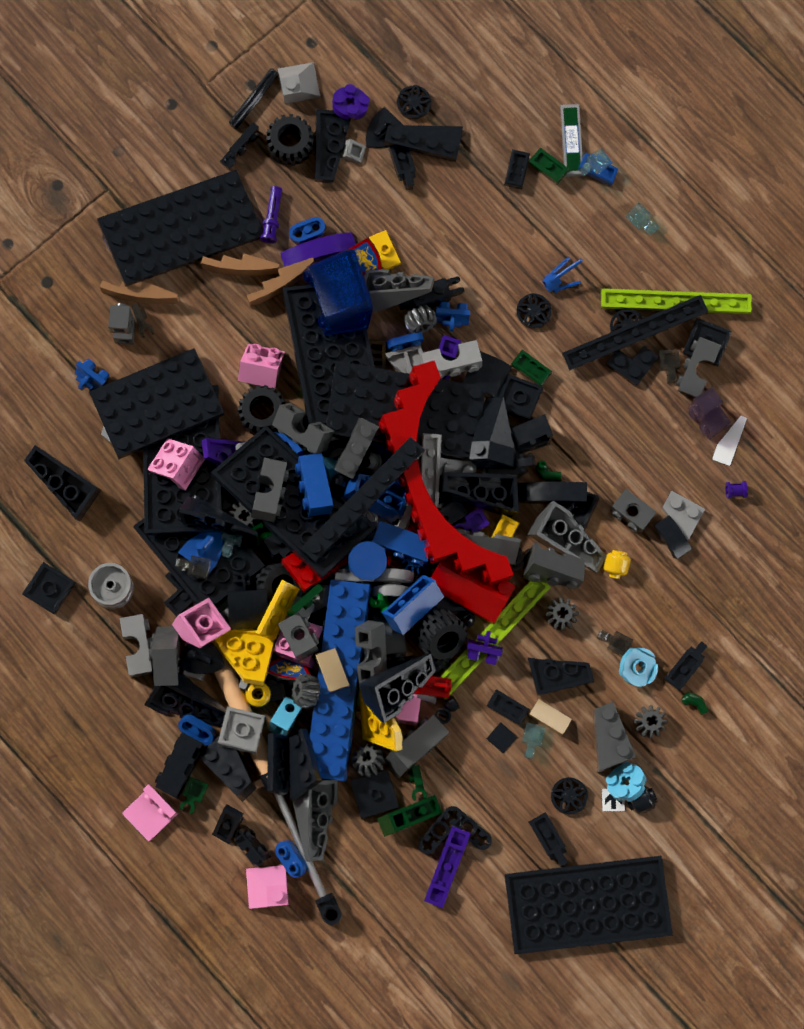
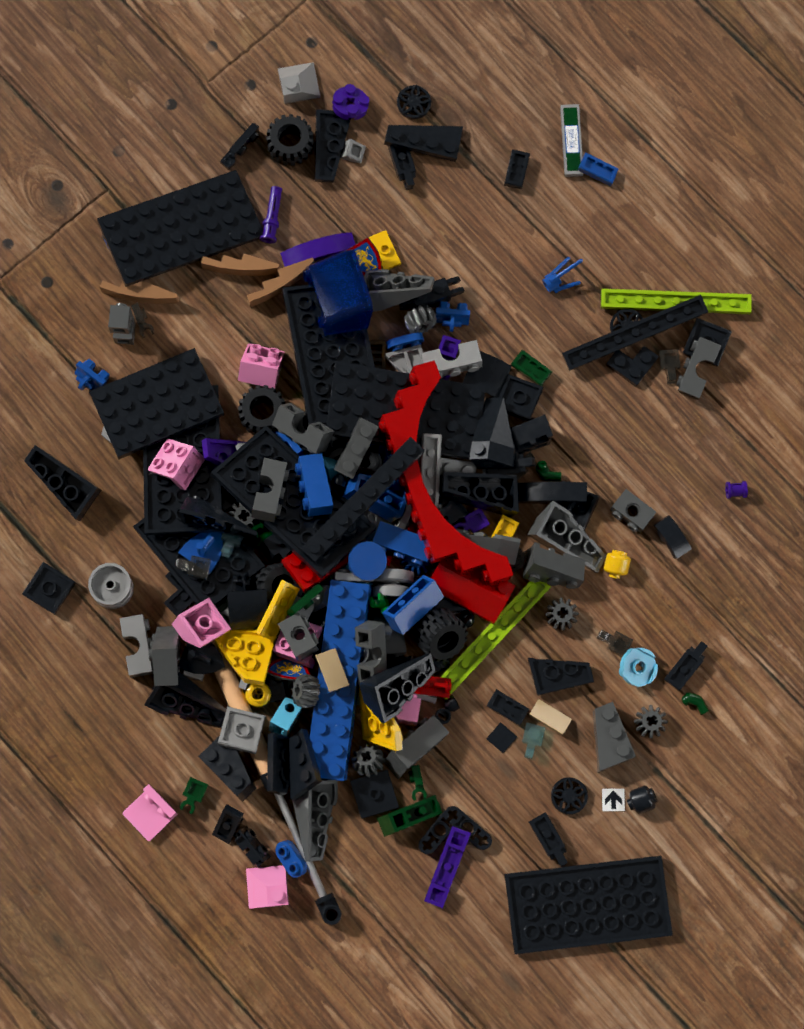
(179, 765): black wedge -> none
(197, 730): blue plate -> none
(253, 98): black axle -> none
(306, 230): blue plate -> none
(378, 126): black shield -> none
(475, 647): dark purple hips -> none
(533, 310): black wheel -> none
(548, 166): dark green plate -> none
(597, 161): clear light blue plate -> none
(622, 773): medium azure plate -> none
(640, 216): clear light blue plate -> none
(683, 512): light grey wing -> none
(708, 413): clear purple brick -> none
(728, 444): white sticker -> none

